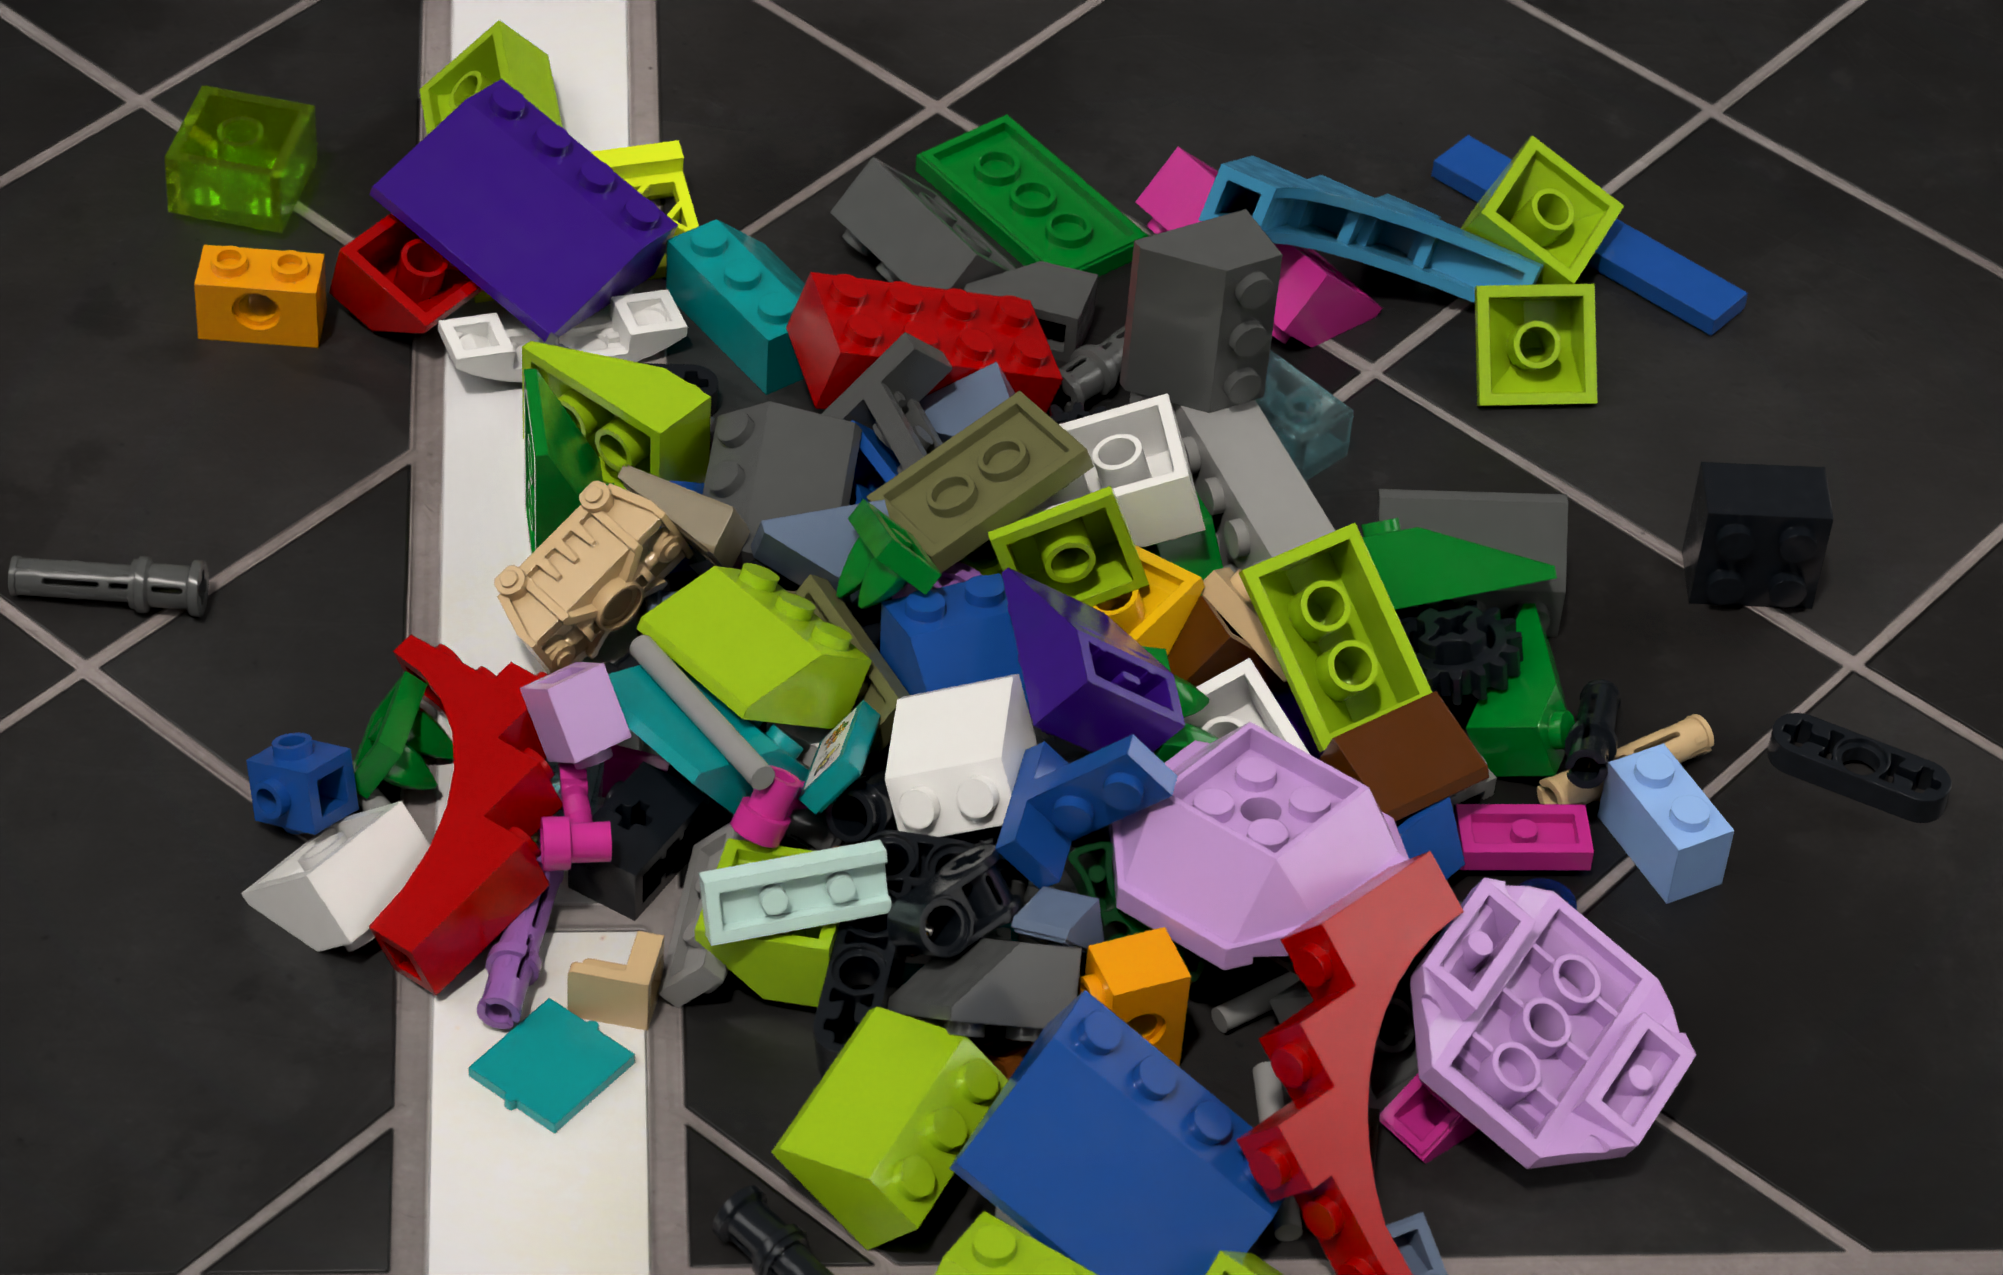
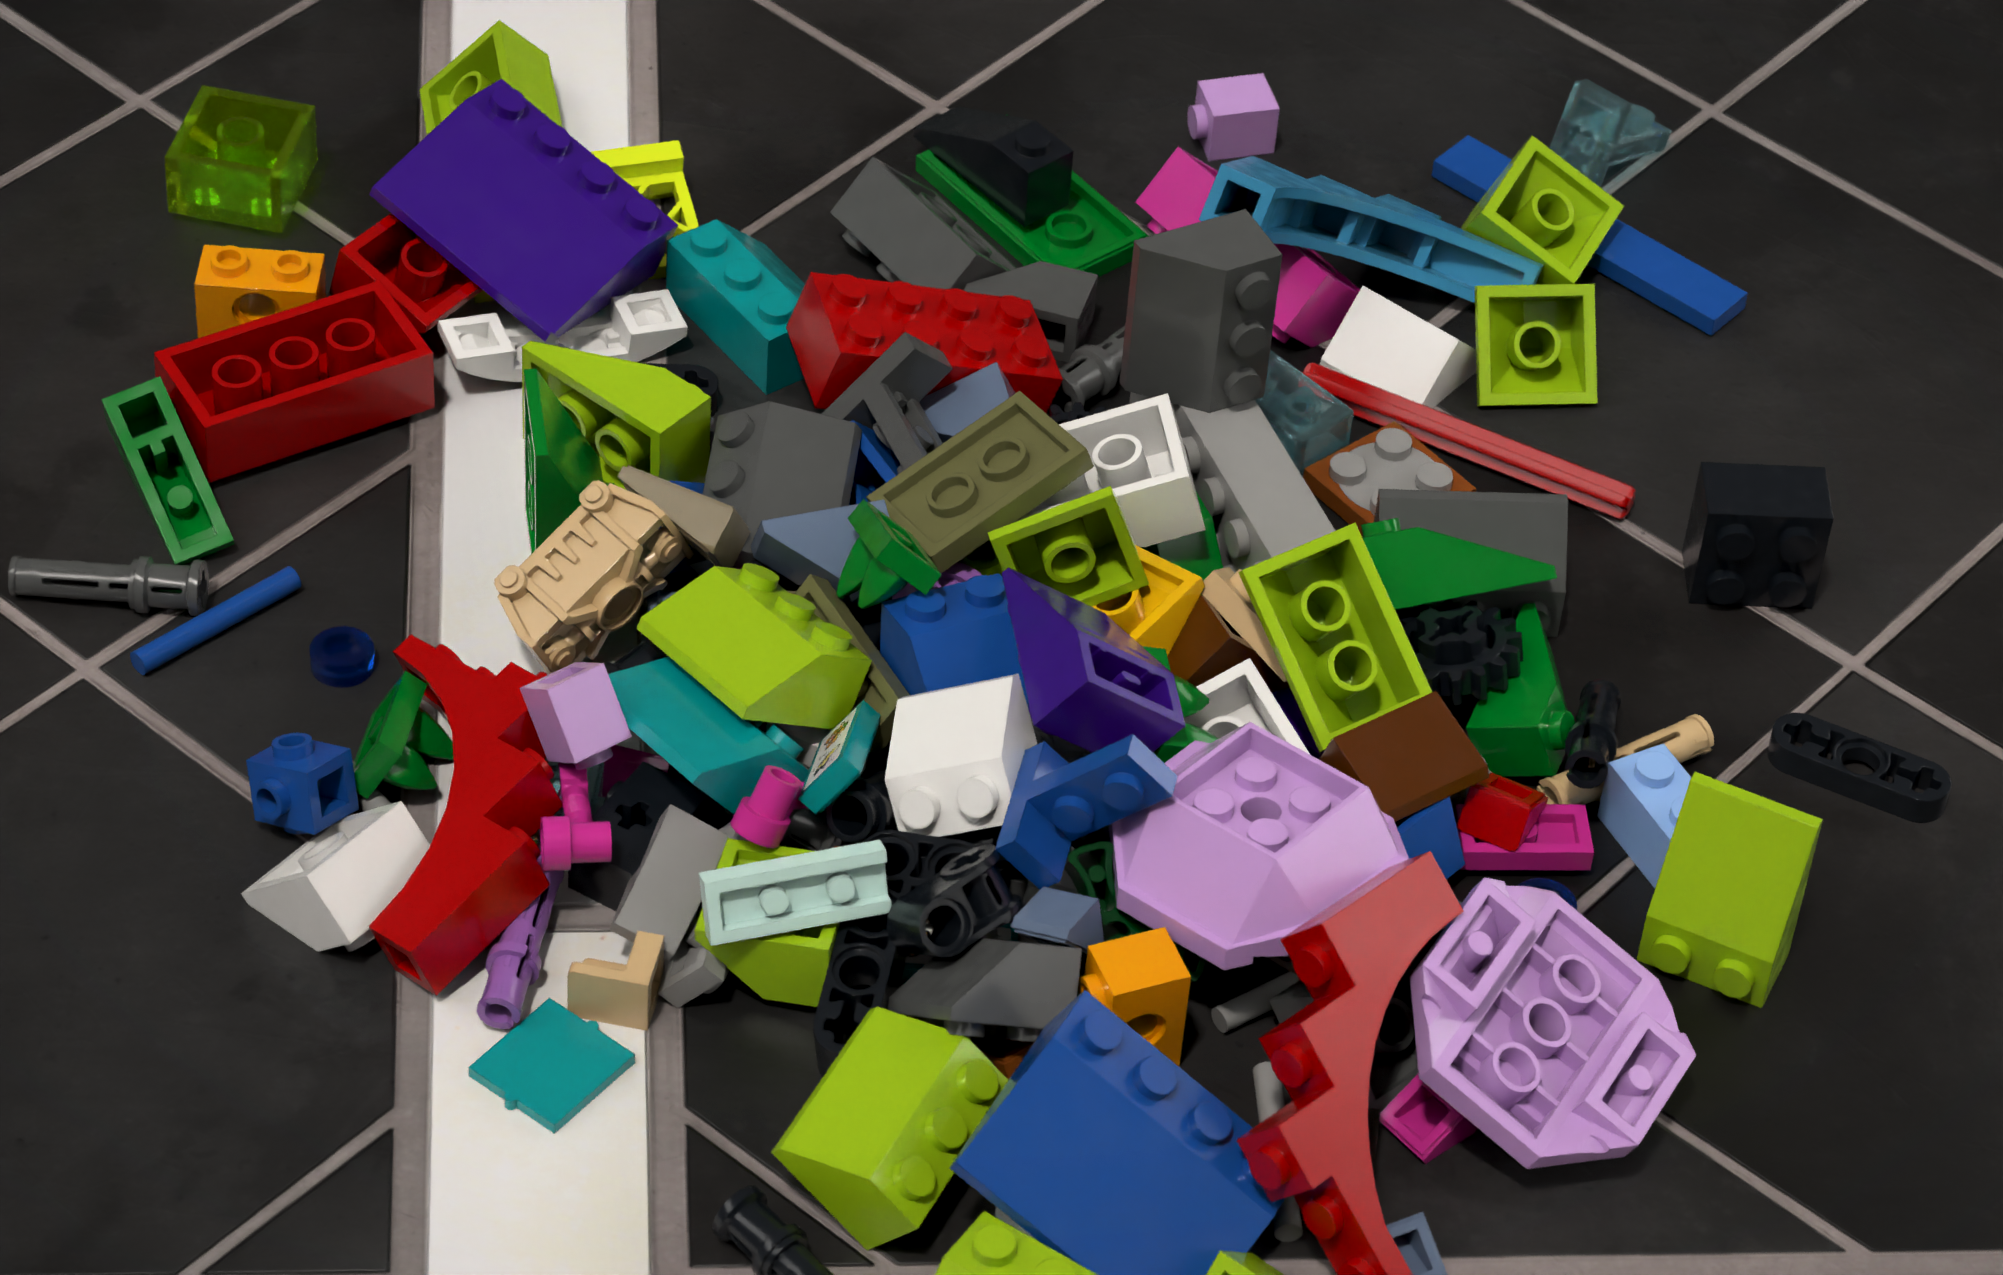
(166, 471): none -> green slope
(215, 620): none -> blue bar
(297, 379): none -> red brick
(342, 657): none -> clear blue tile
(667, 884): none -> light grey slope
(702, 712): light grey bar -> none
(1004, 158): none -> black slope
(1234, 117): none -> lavender brick
(1381, 460): none -> light grey piece
(1398, 351): none -> white slope
(1478, 444): none -> red axle
(1501, 811): none -> red slope
(1604, 131): none -> clear light blue bracket
(1729, 890): none -> lime slope

